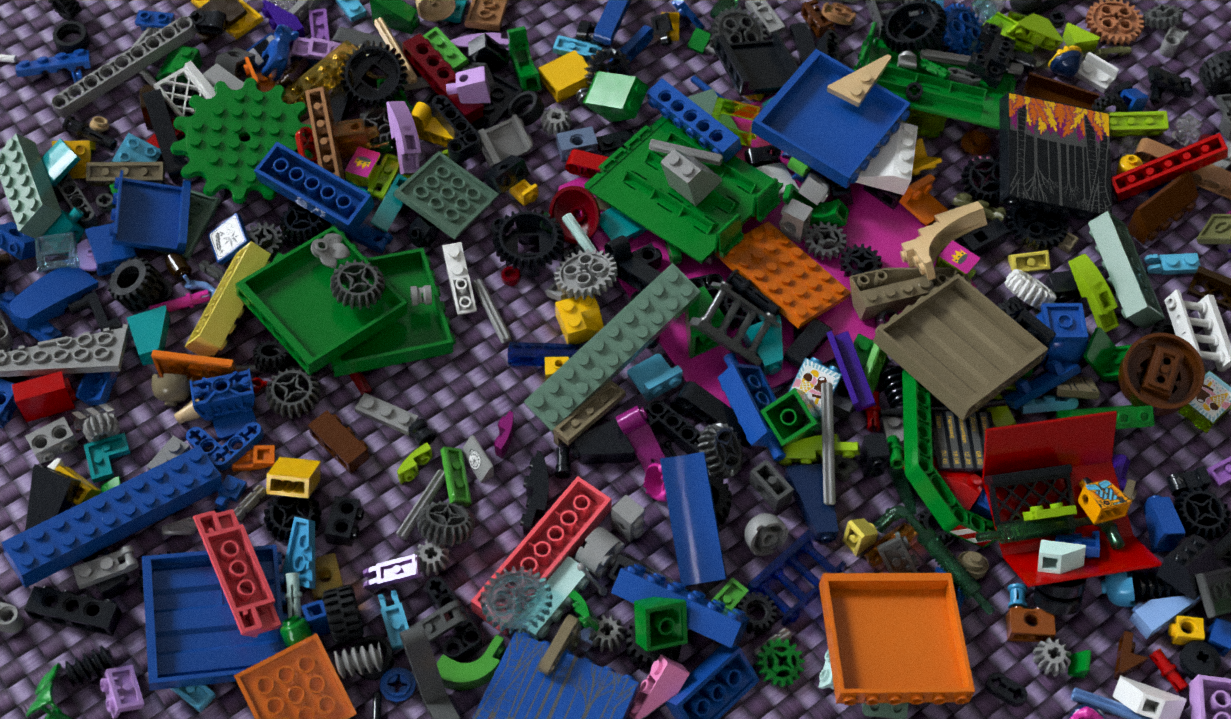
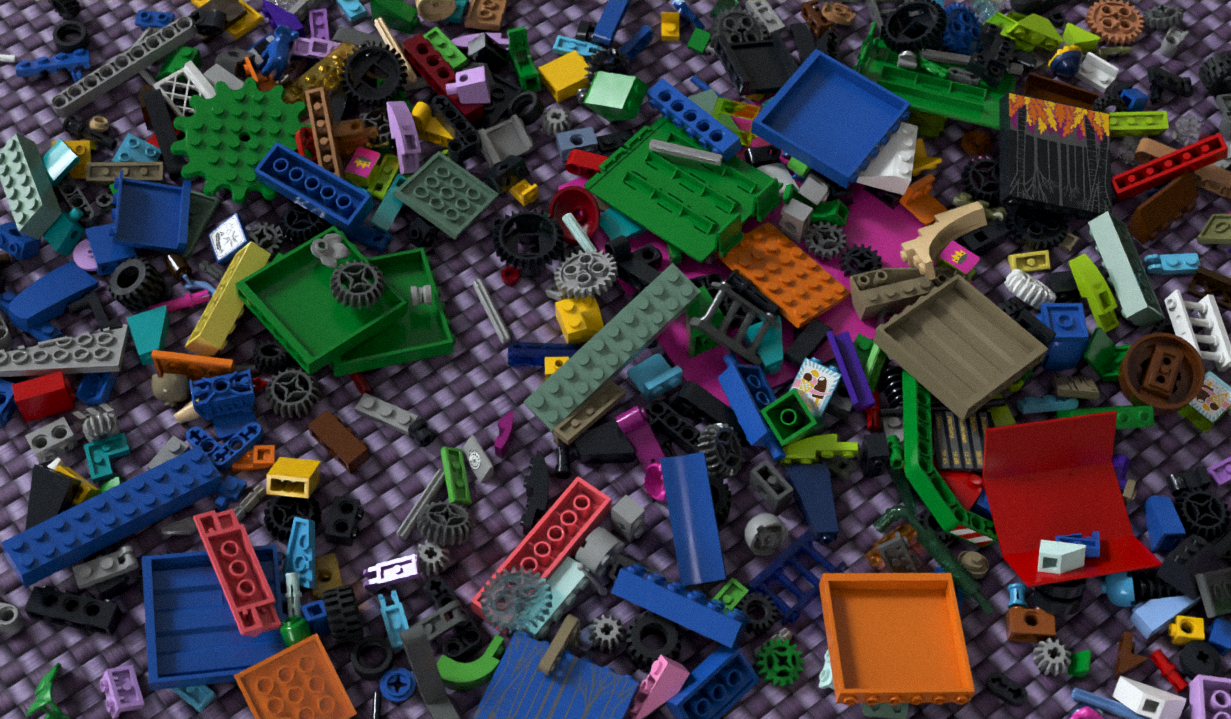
(56, 245): clear light blue plate -> none
(89, 665): black piece -> none
(359, 661): light grey piece -> none
(409, 468): lime slope -> none
(459, 278): white slope -> none
(585, 613): green slope -> none
(660, 623): green slope -> none
(662, 26): black plate -> none
(689, 176): light grey slope -> none
(828, 444): light grey axle -> none
(858, 84): tan wing -> none
(859, 535): light yellow slope -> none
(919, 88): black bush -> none
(1023, 477): black fence -> none
(1027, 391): blue hinge -> none
(1049, 527): clear green piece -> none
(1055, 510): lime plate -> none
(1102, 501): light orange torso -> none
(1128, 162): yellow head -> none

